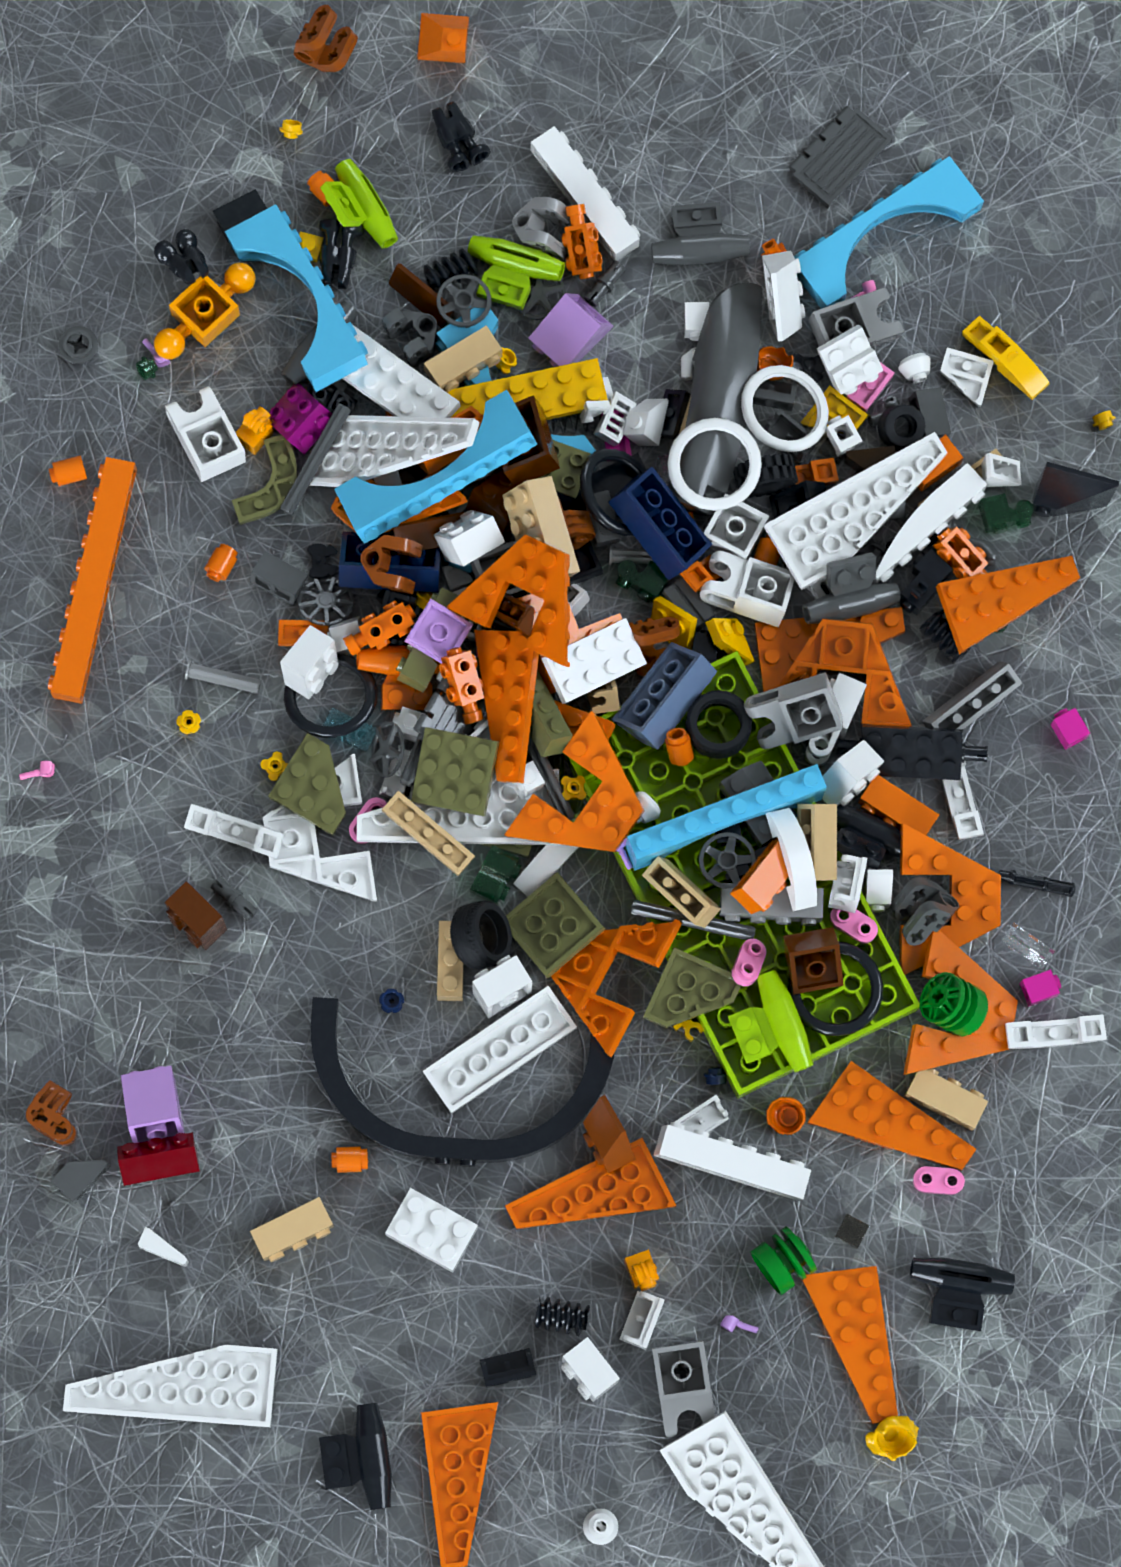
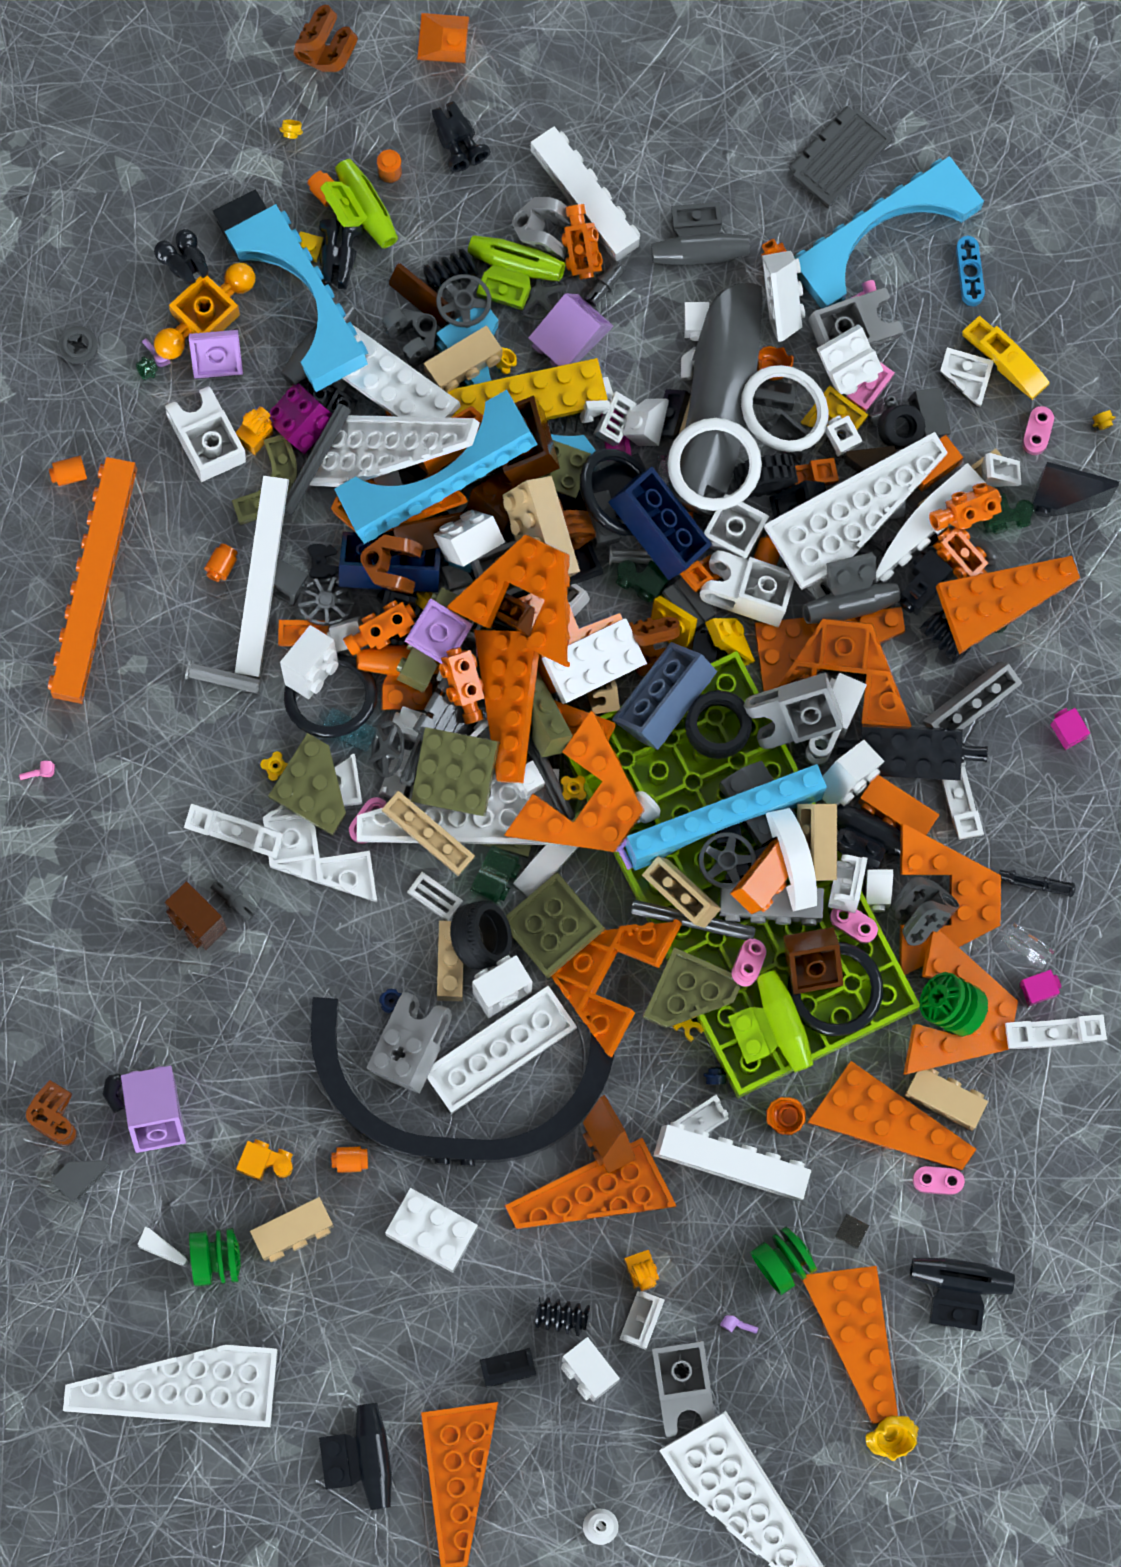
(110, 1092): none -> black arm
(158, 1158): dark red brick -> none
(188, 728): yellow plate -> none
(214, 1257): none -> green wheel
(215, 354): none -> lavender tile
(258, 1158): none -> light orange brick
(261, 576): none -> white tile
(389, 166): none -> orange brick
(409, 1044): none -> light grey brick
(417, 884): none -> white tile
(679, 747): orange brick -> none
(811, 364): black piece -> none
(915, 367): white cone -> none
(978, 286): none -> dark azure beam
(982, 503): none -> orange brick
(1038, 429): none -> bright pink plate

